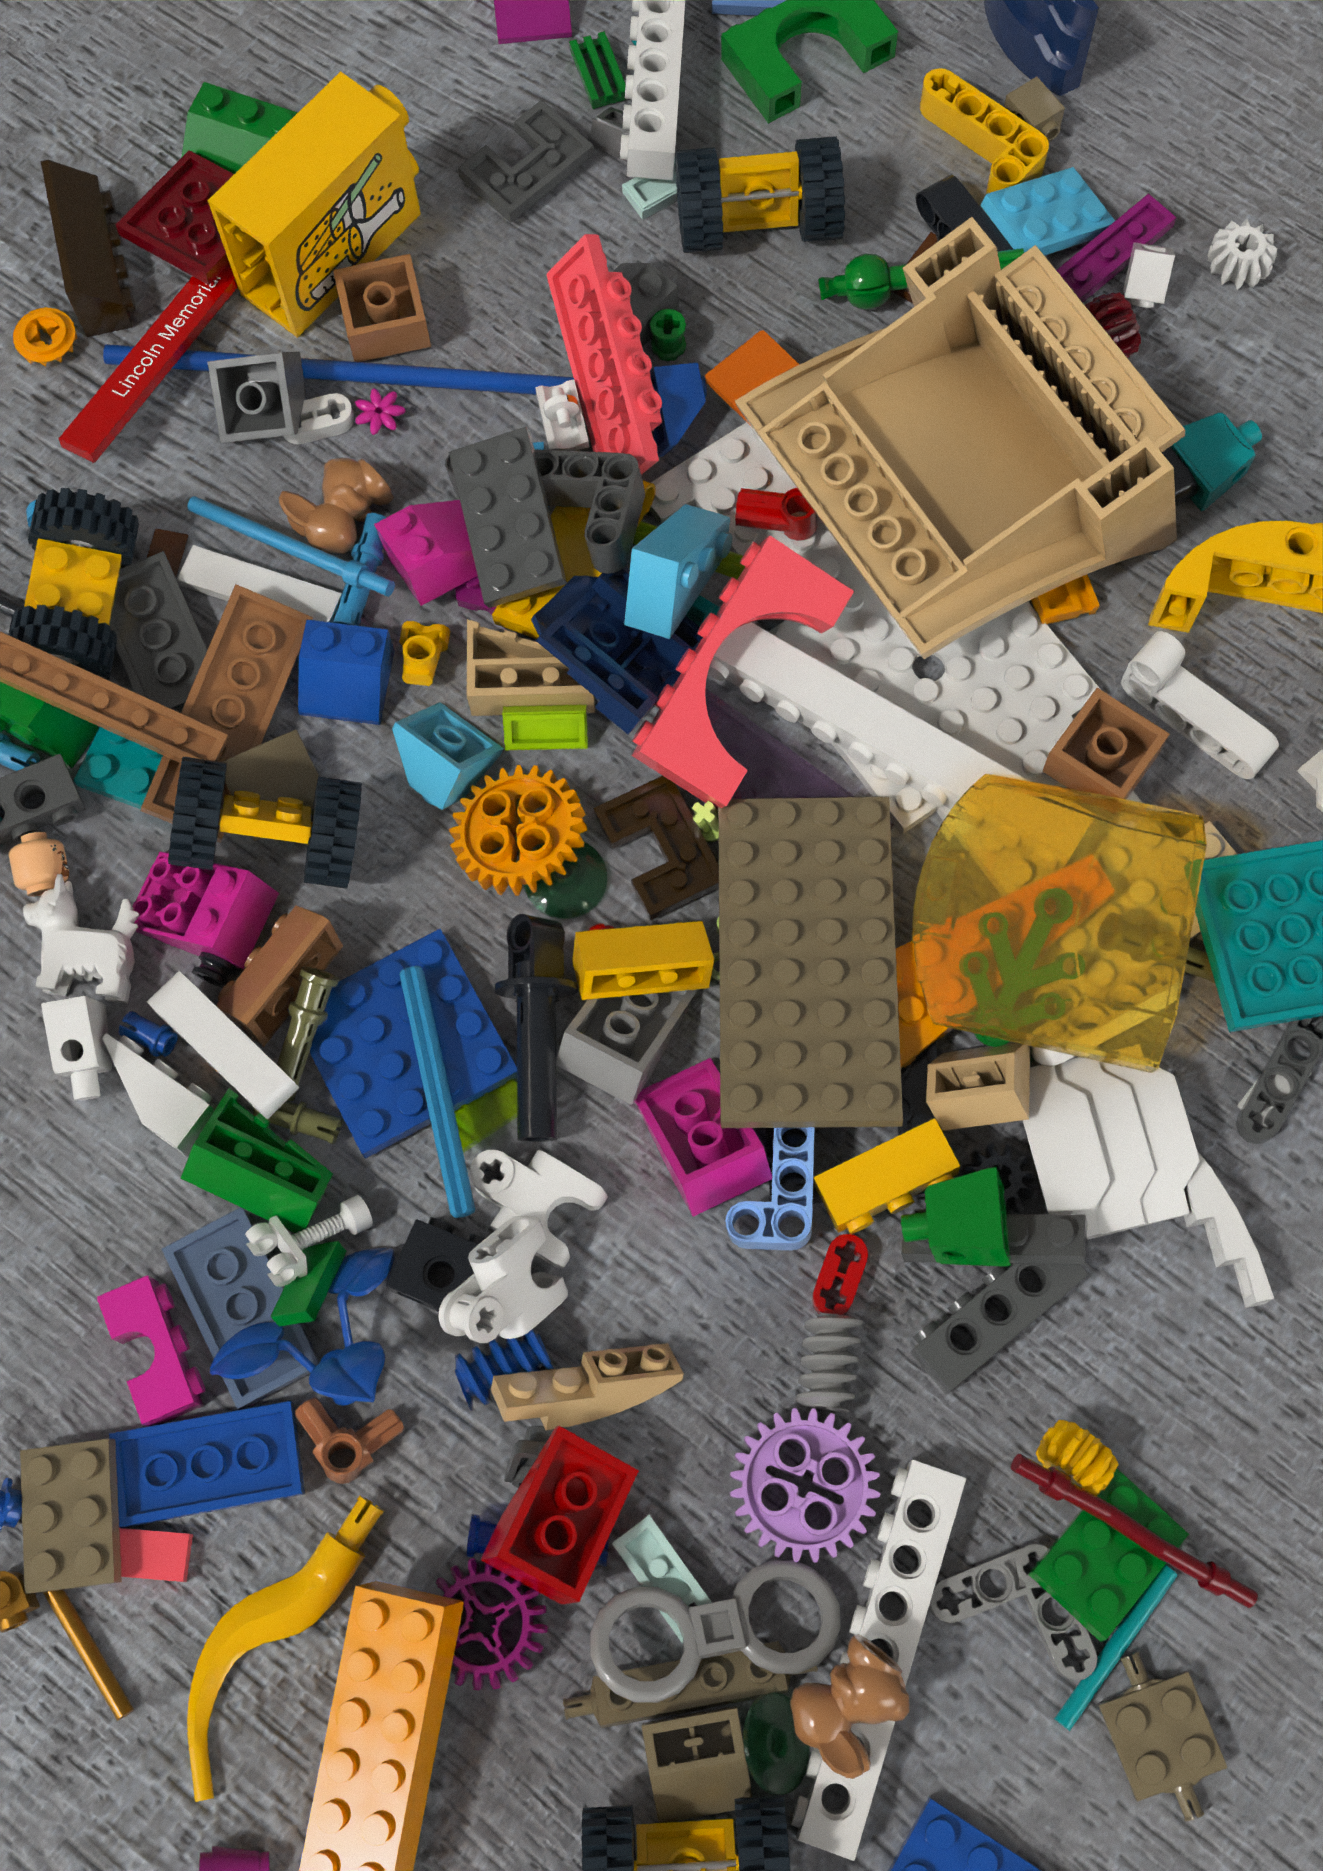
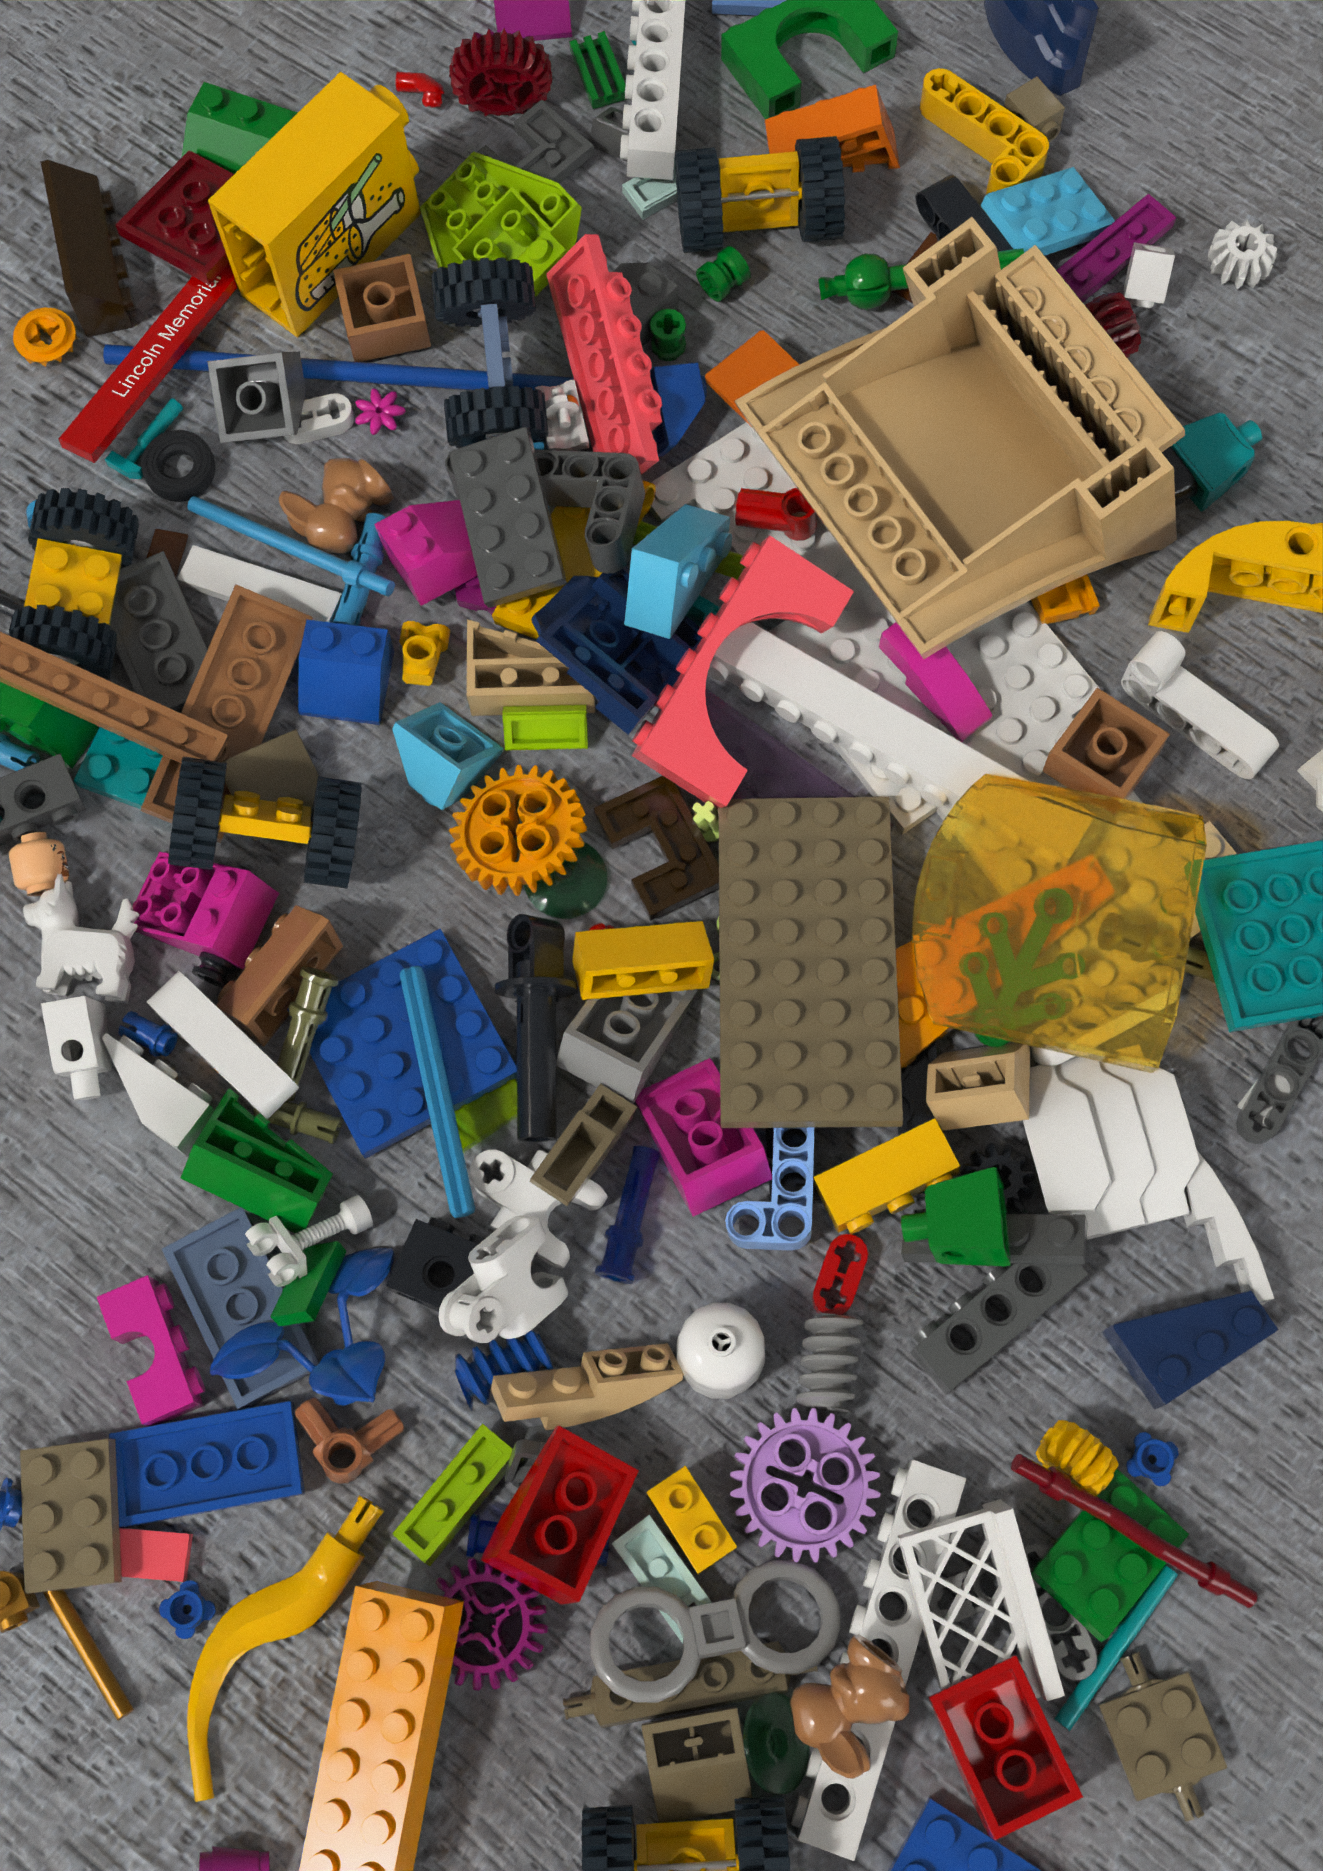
(158, 426): none -> teal piece
(173, 1609): none -> blue plate
(175, 443): none -> black tyre
(421, 83): none -> red arm
(455, 1495): none -> lime plate
(490, 296): none -> black plate
(500, 73): none -> dark red gear
(501, 213): none -> lime wedge
(584, 1145): none -> dark tan slope
(625, 1234): none -> clear blue pin
(691, 1520): none -> yellow brick
(720, 1372): none -> white cylinder
(725, 272): none -> green wheel
(856, 120): none -> orange wedge
(938, 684): none -> dark pink slope
(1004, 1748): none -> red slope
(1014, 1588): none -> white fence
(1163, 1451): none -> blue plate
(1187, 1344): none -> dark blue wedge

